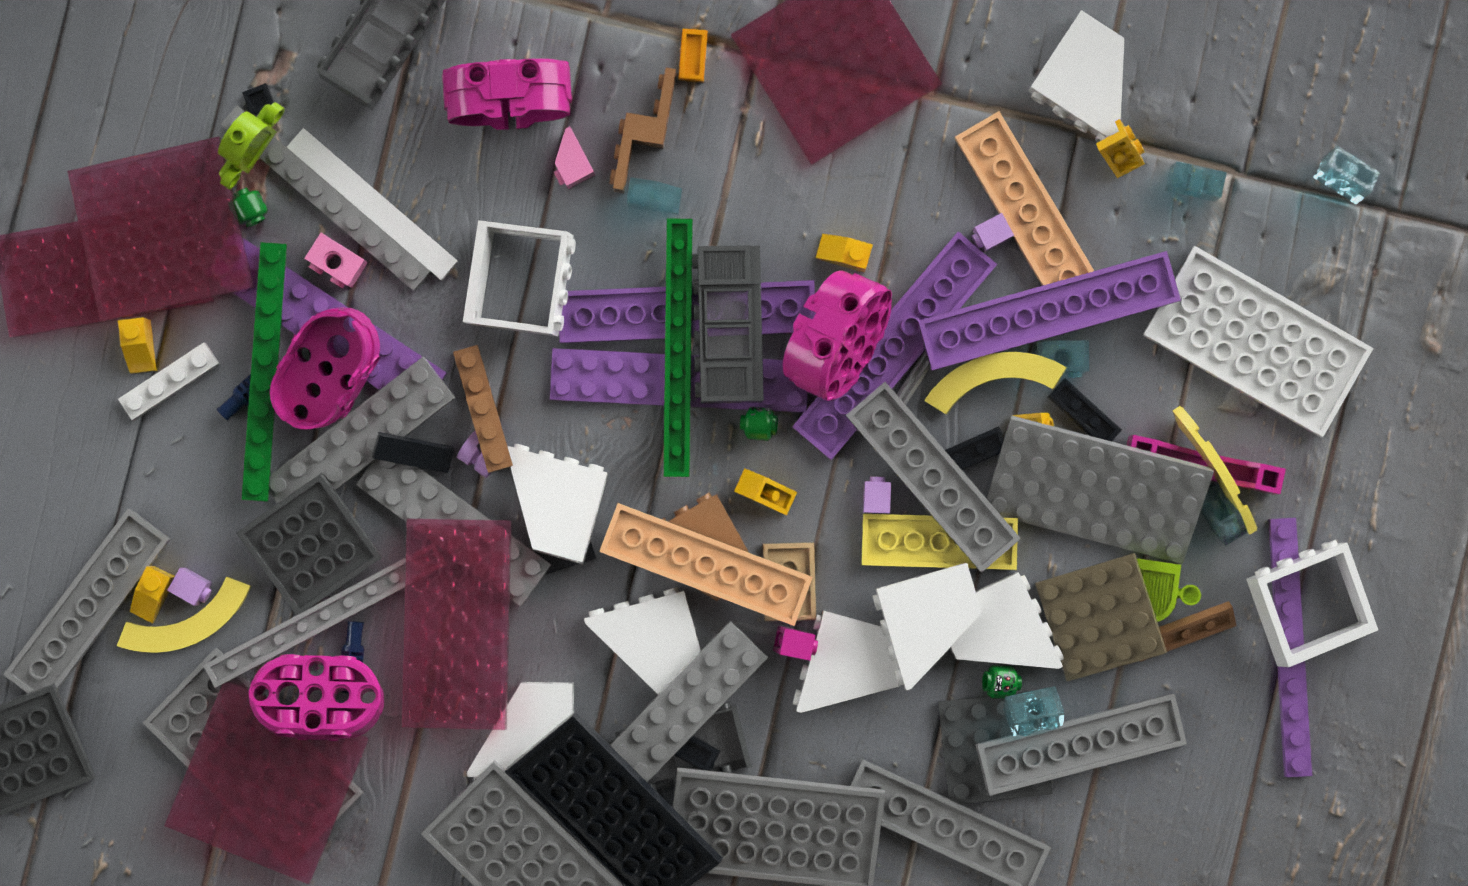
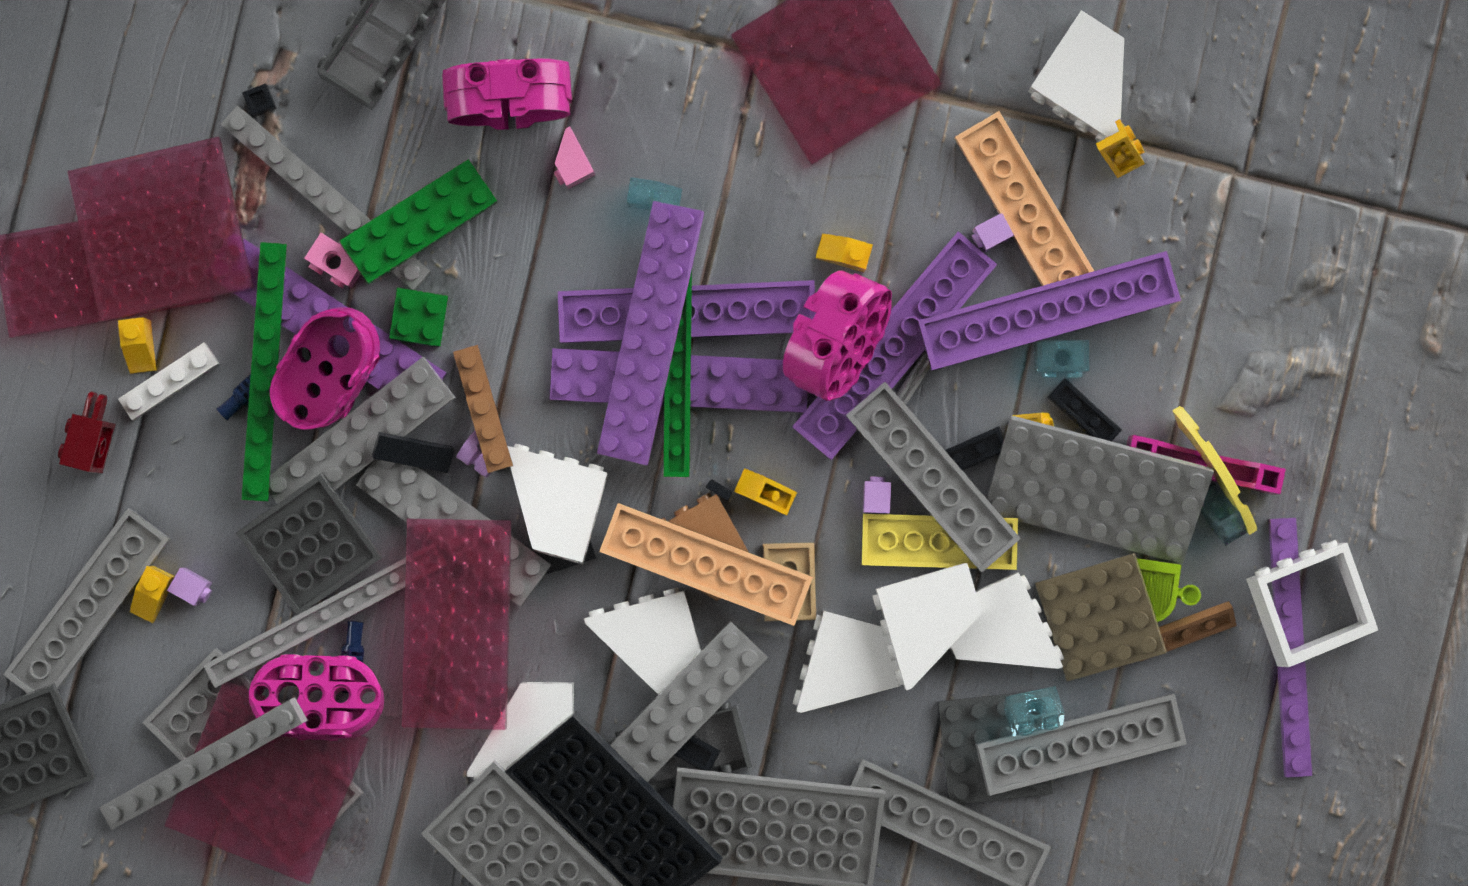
(87, 437): none -> dark red brick
(191, 630): light yellow tile -> none
(203, 763): none -> light grey plate
(246, 142): lime piece -> none
(249, 207): green head -> none
(372, 204): white tile -> none
(418, 222): none -> green plate
(418, 317): none -> green plate
(479, 274): white window -> none
(643, 130): medium nougat bracket -> none
(650, 332): none -> medium lavender plate
(693, 55): light orange tile -> none
(719, 489): none -> black tile
(728, 324): dark grey window -> none
(759, 423): green head -> none
(795, 643): dark pink slope -> none
(992, 368): light yellow tile -> none
(1001, 681): green head -> none
(1196, 181): clear light blue brick -> none
(1259, 342): white plate -> none
(1346, 174): clear light blue brick -> none

